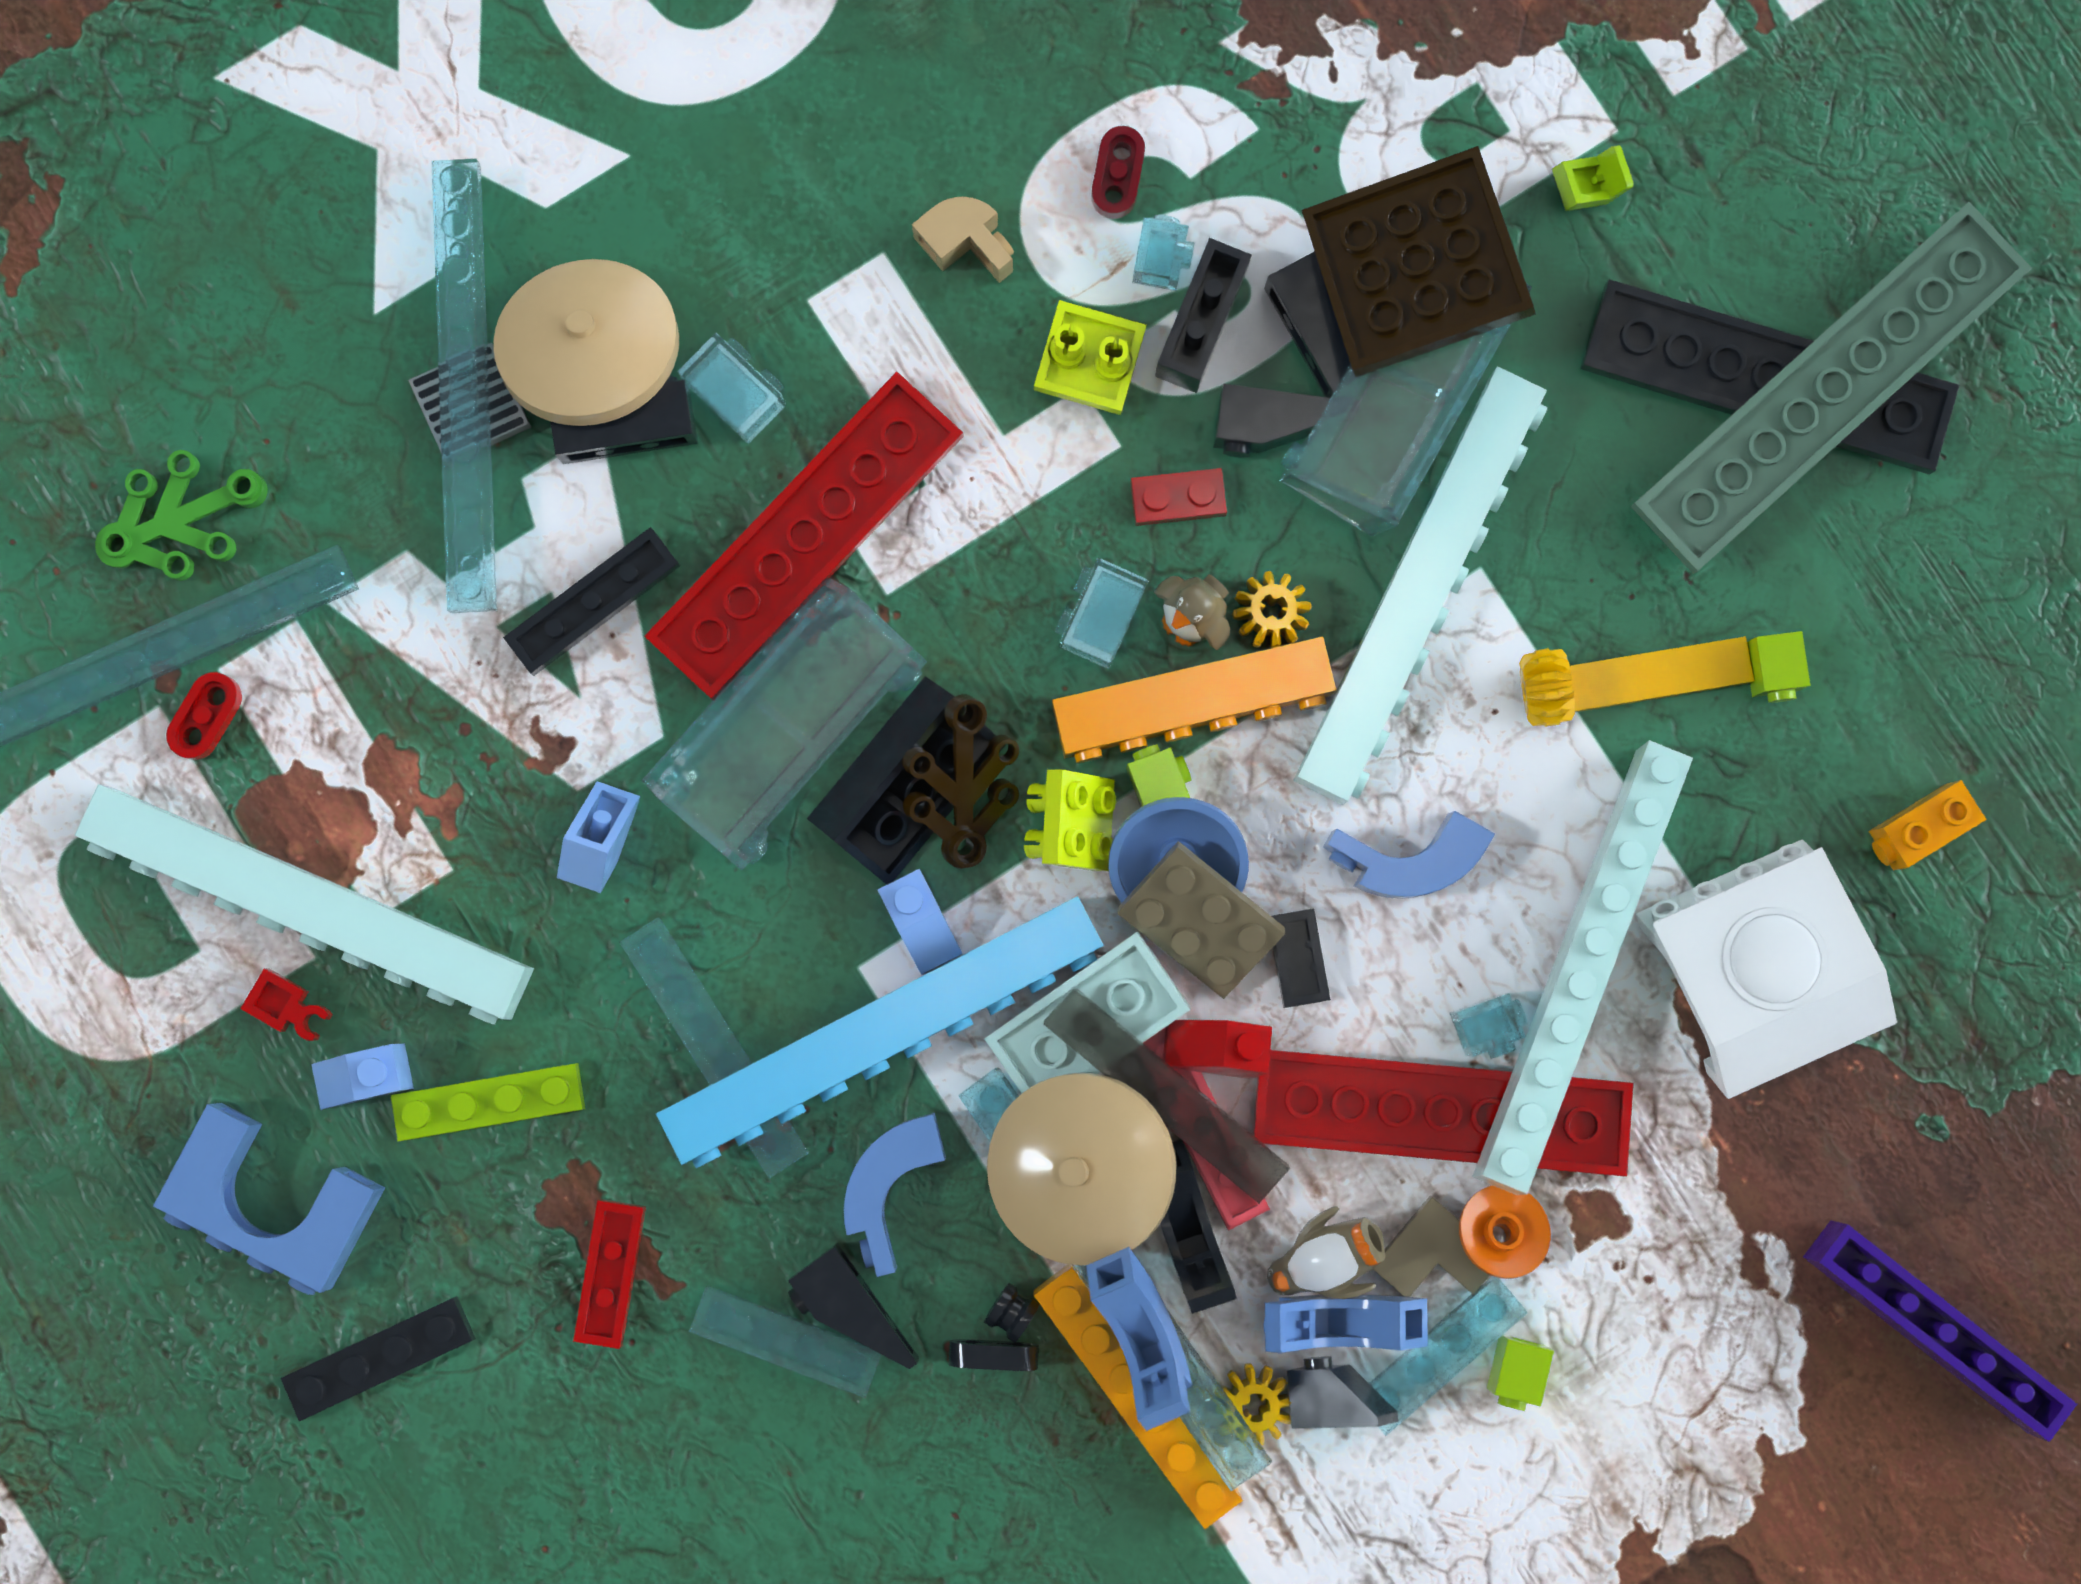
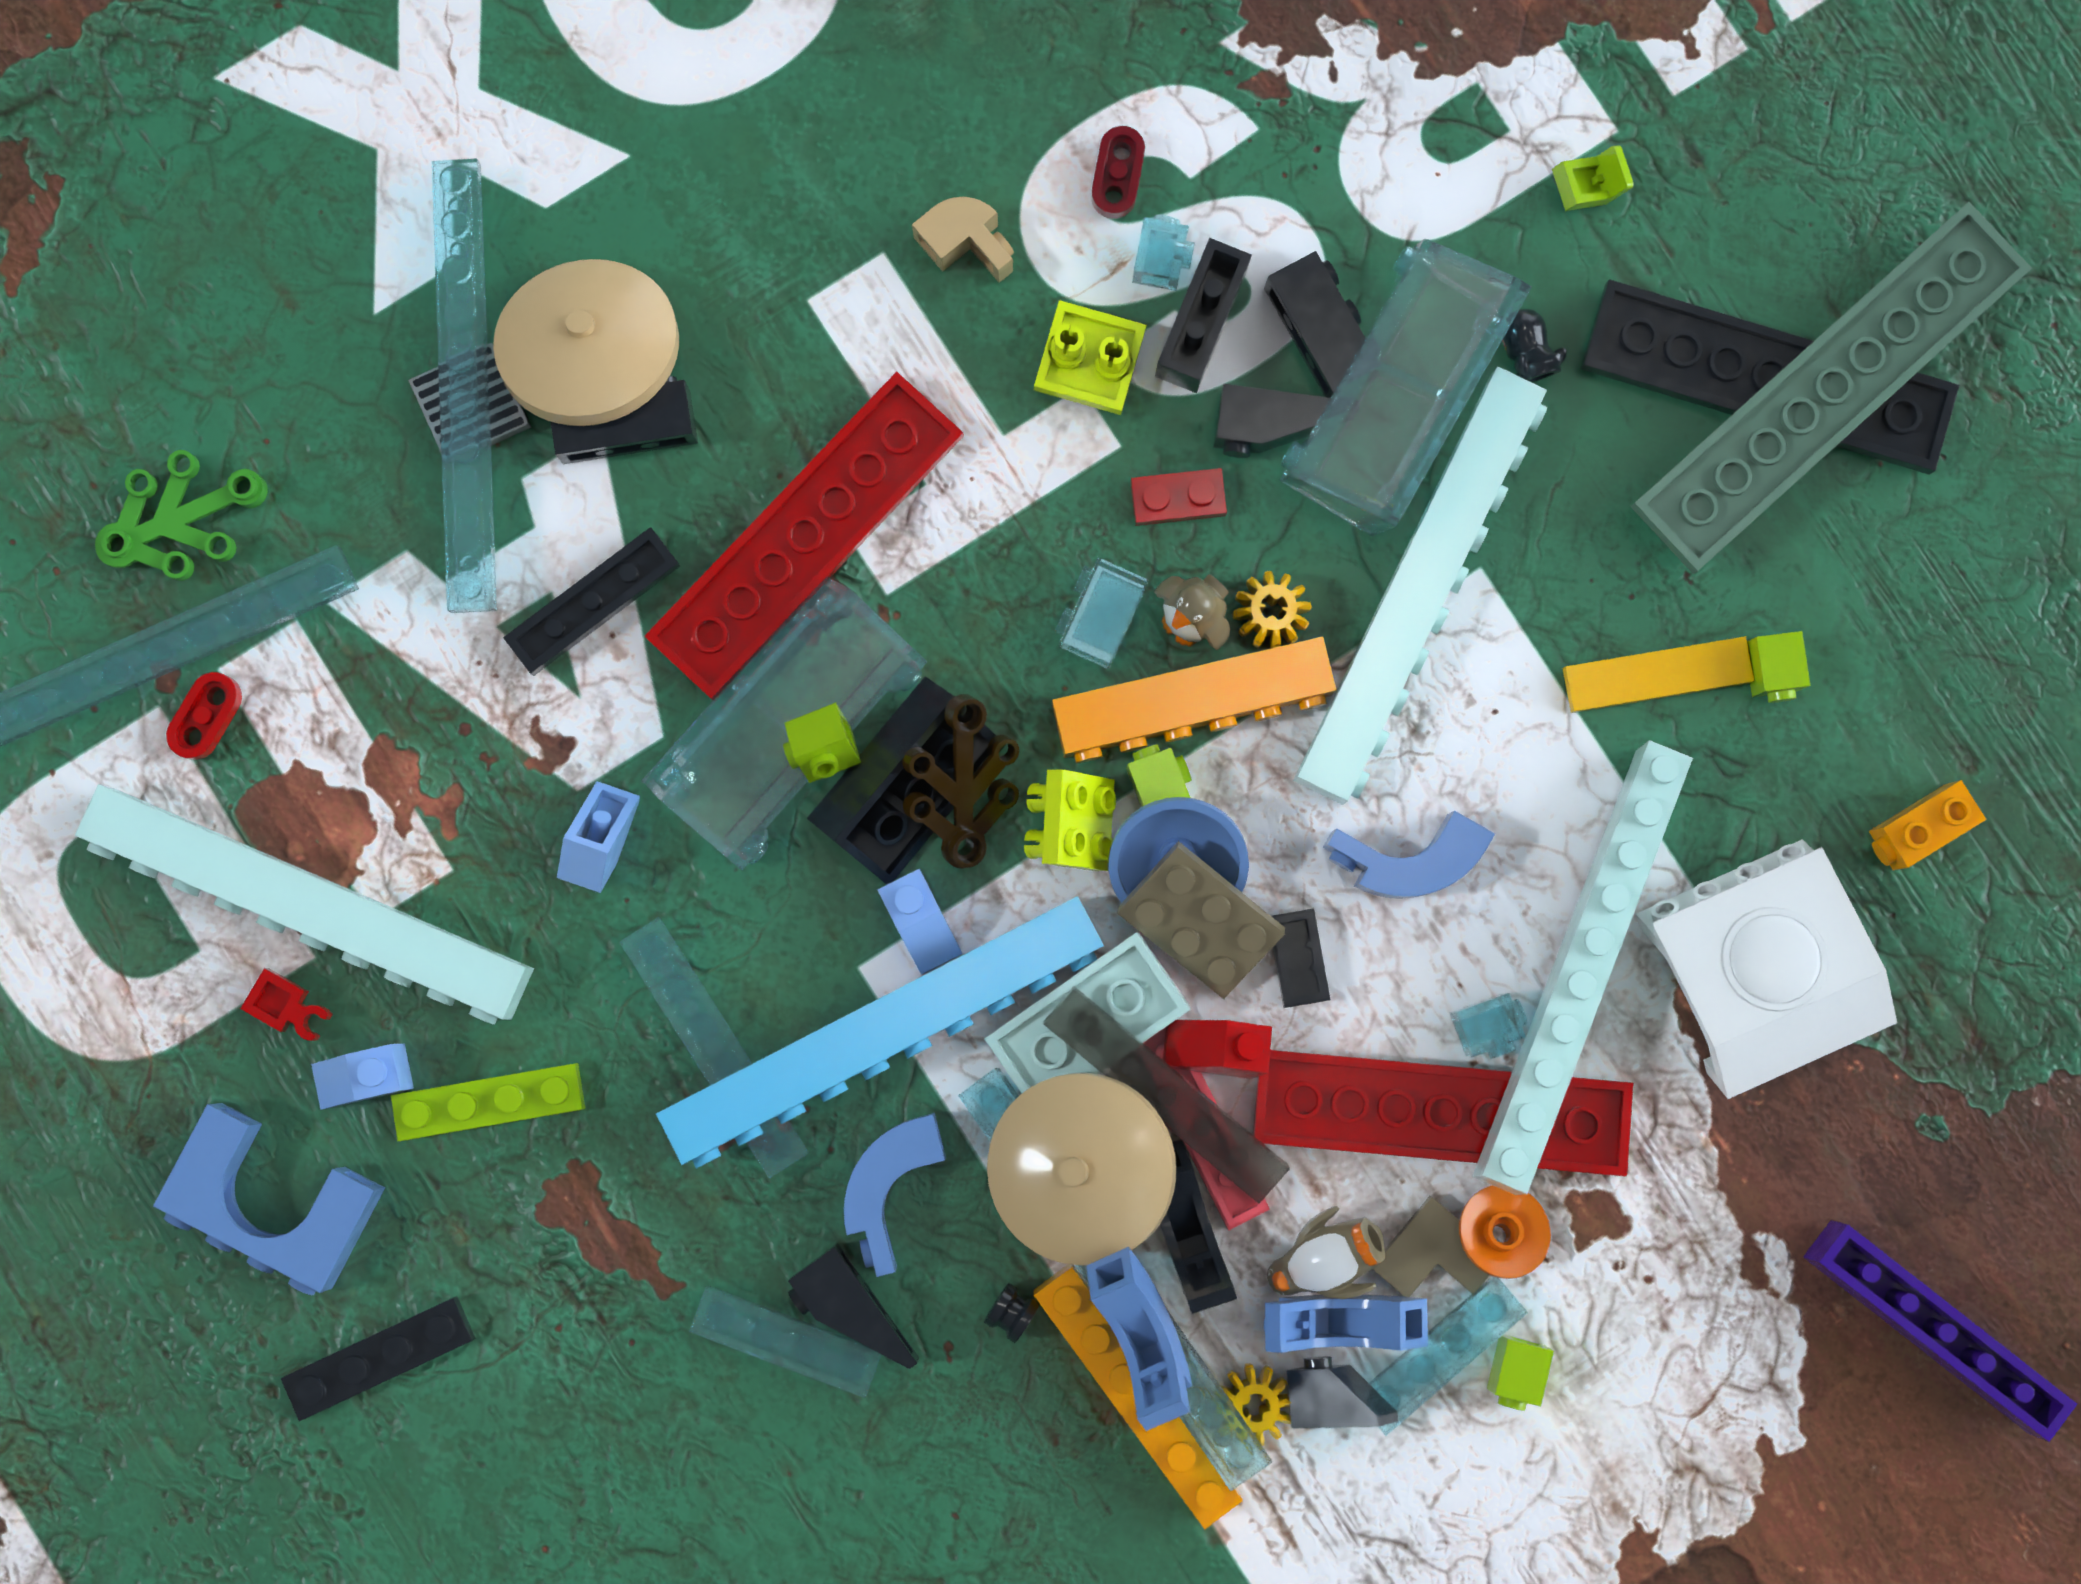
(609, 1274): red plate -> none
(733, 387): clear light blue brick -> none
(821, 743): none -> lime brick
(993, 1355): black beam -> none
(1418, 262): dark brown plate -> none
(1528, 346): none -> black animal
(1547, 687): yellow gear -> none

